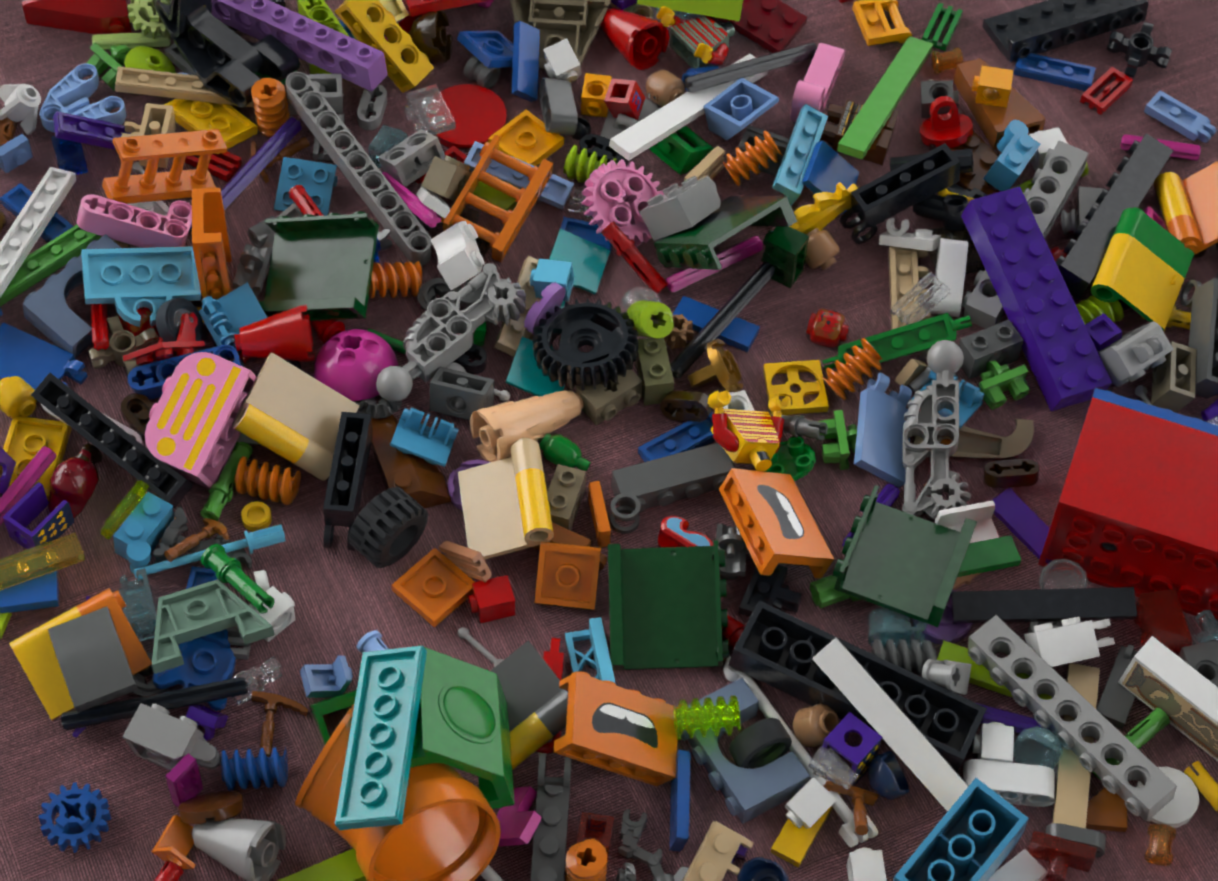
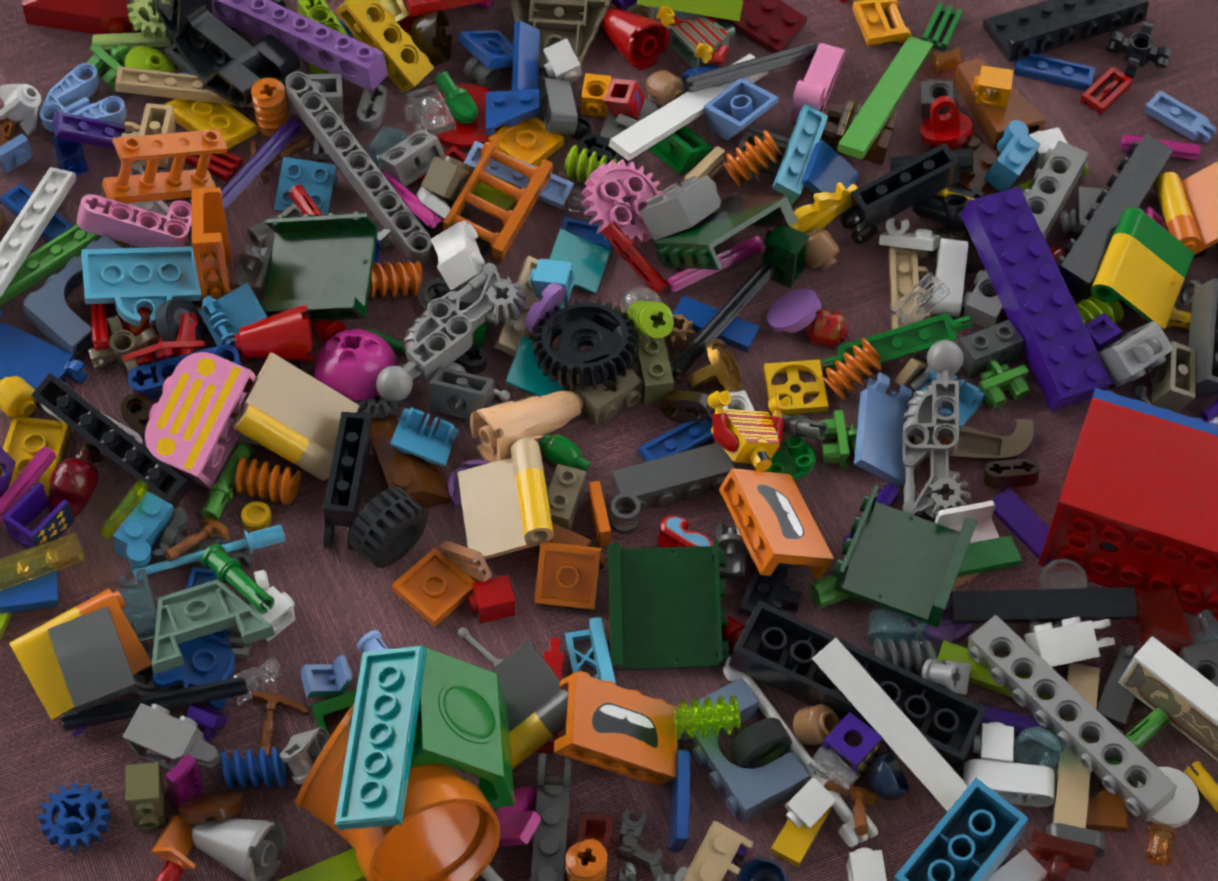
(146, 795): none -> olive brick
(303, 752): none -> light grey piece
(457, 99): none -> green arm
(510, 108): none -> blue wing
(793, 311): none -> medium lavender tile

